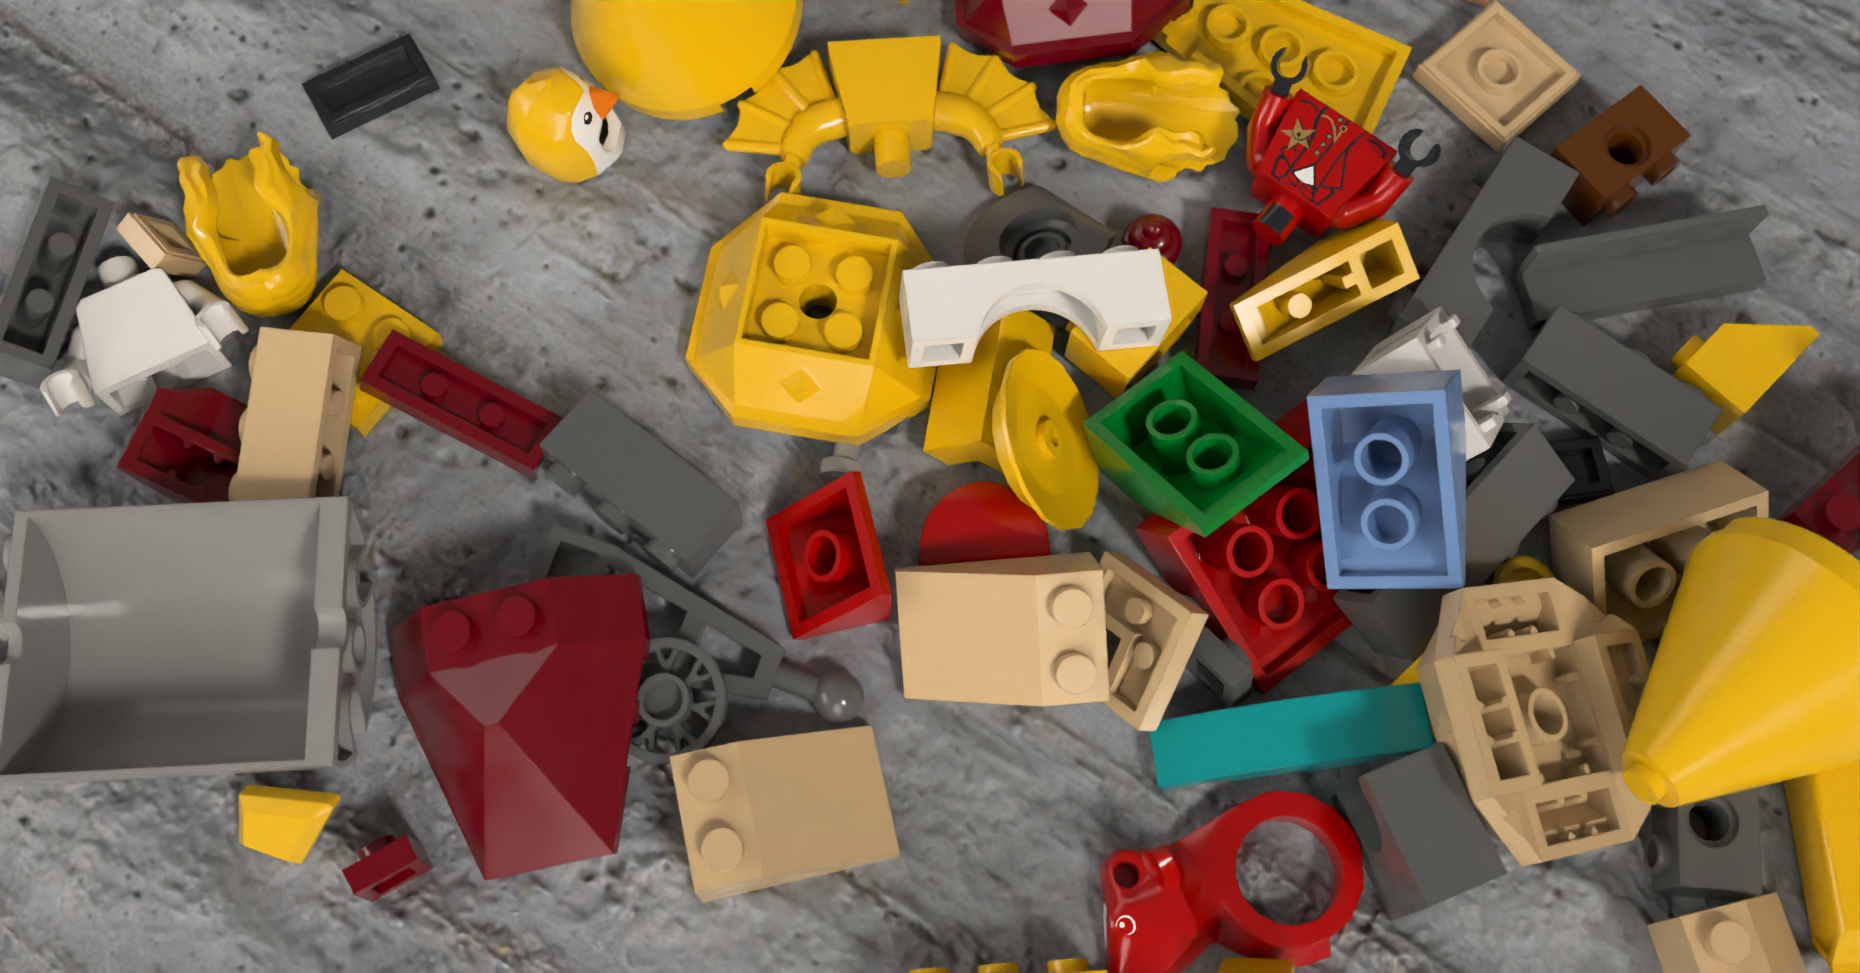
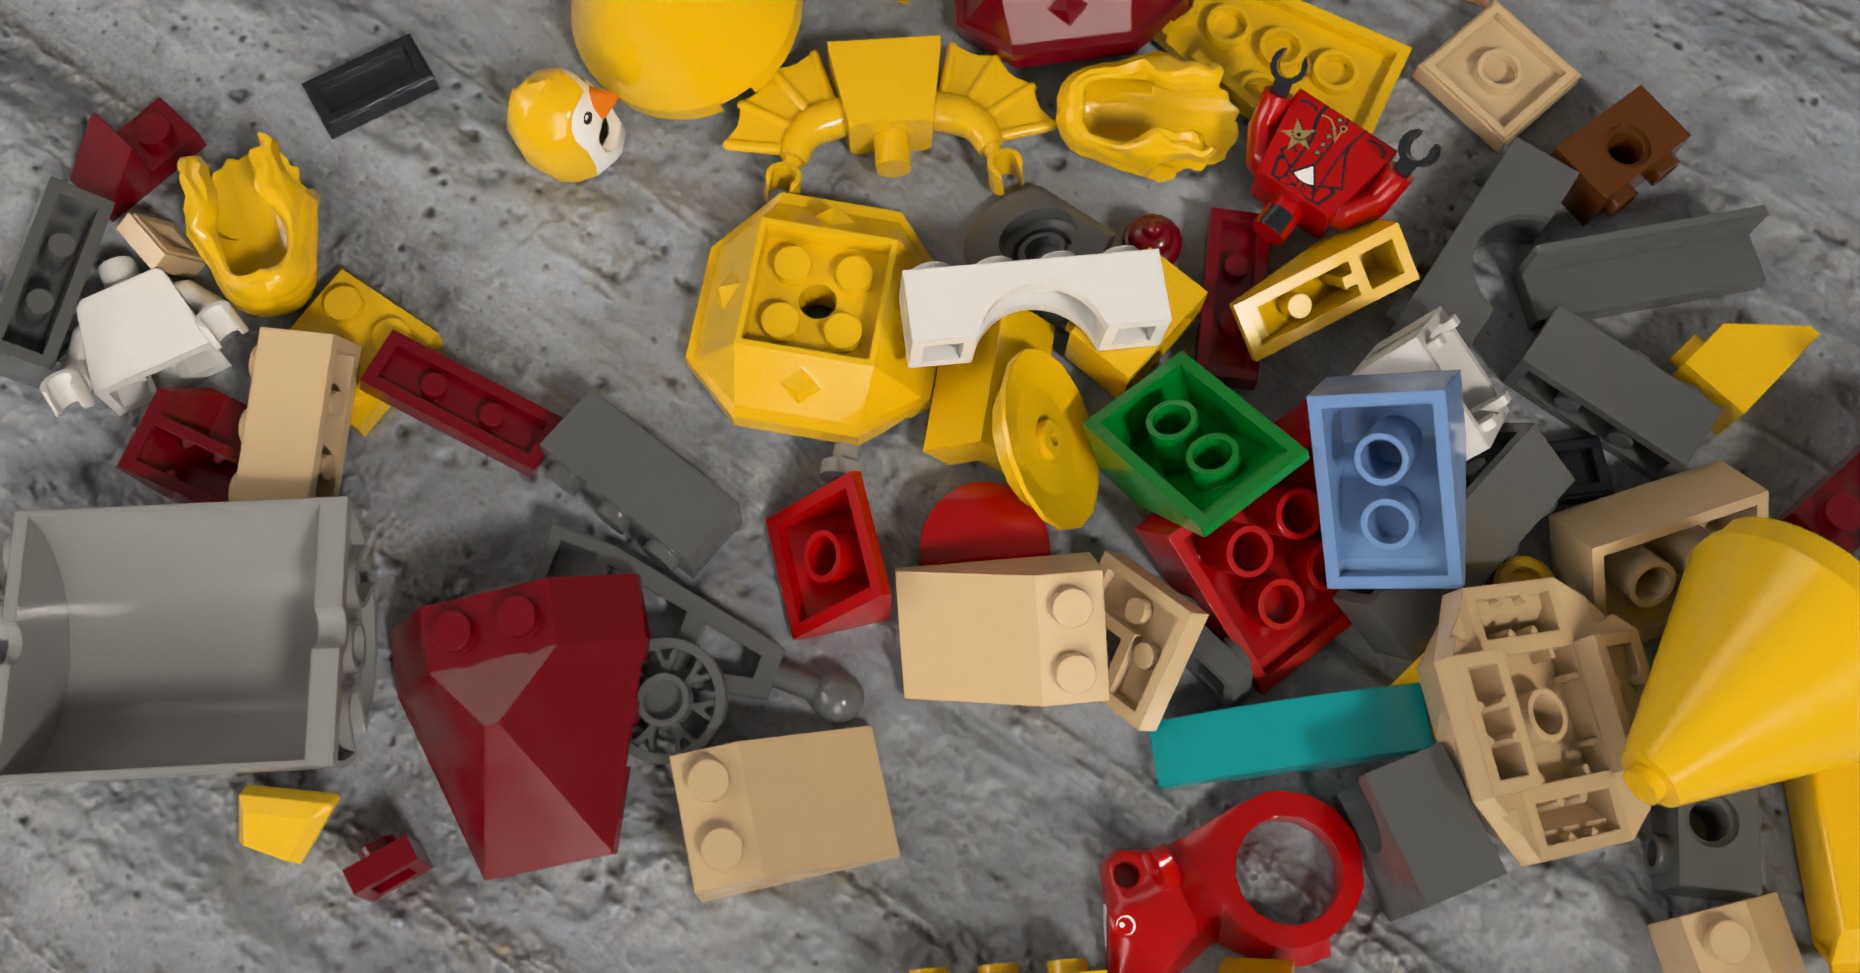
(135, 158): none -> dark red slope

